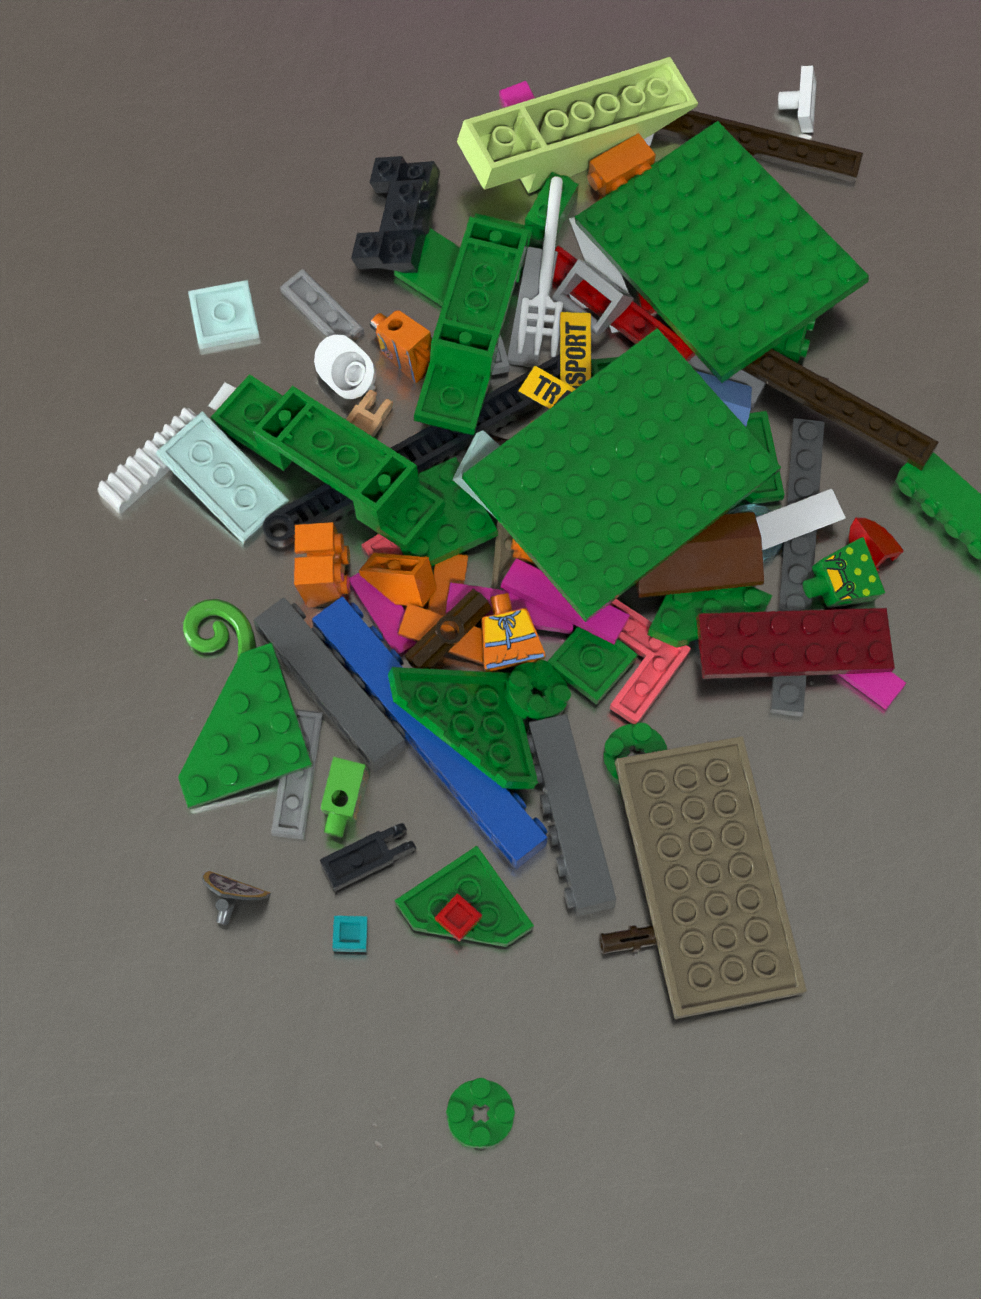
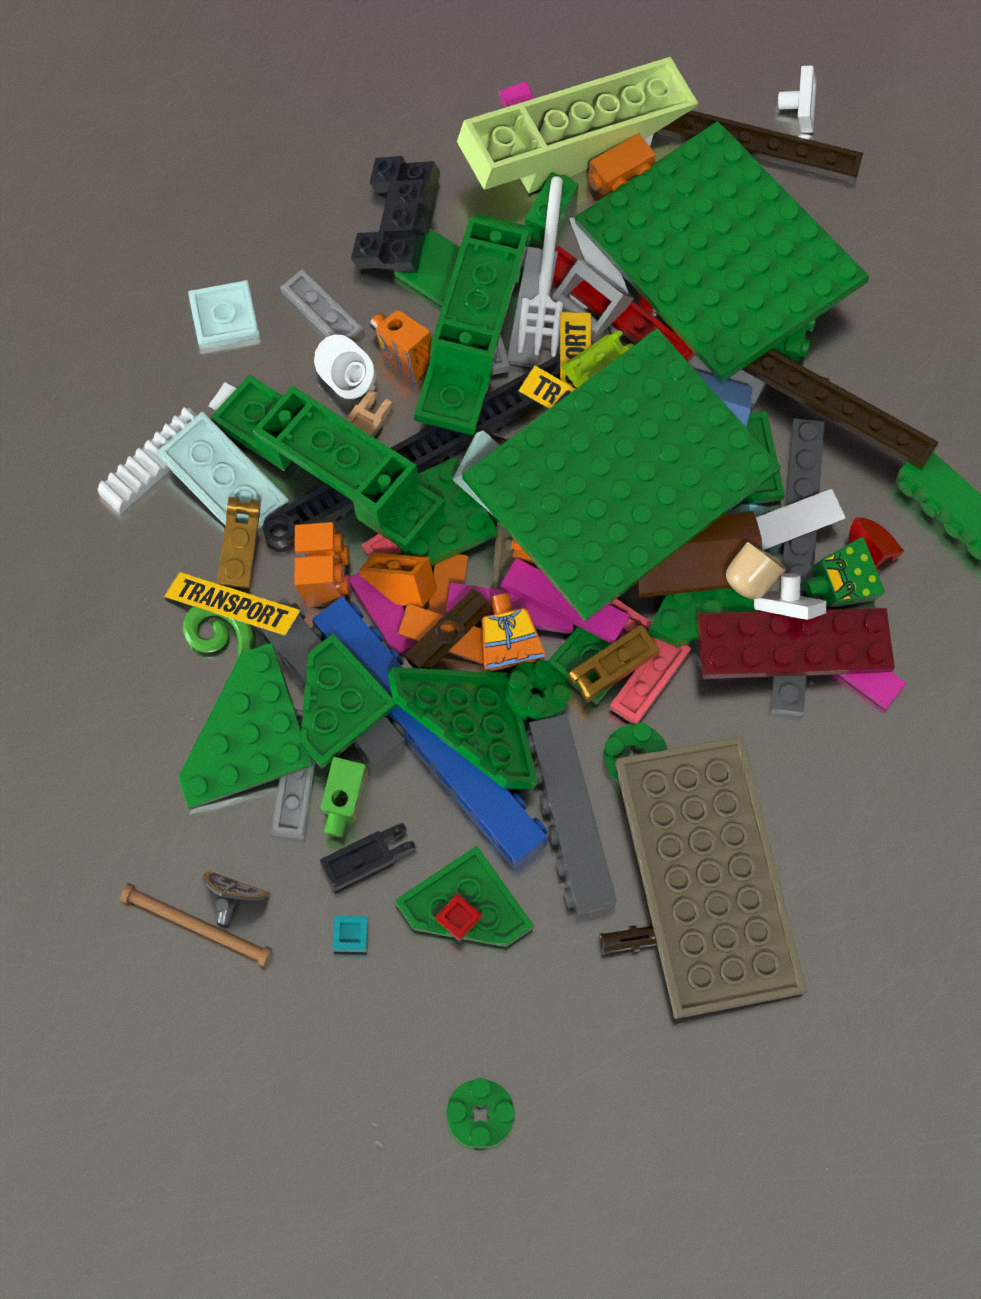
(196, 924): none -> medium nougat bar
(232, 603): none -> yellow sticker
(239, 544): none -> pearl gold plate
(338, 701): none -> green plate
(595, 358): none -> lime hinge
(614, 662): none -> pearl gold plate
(753, 572): none -> tan helmet
(789, 601): none -> white tile

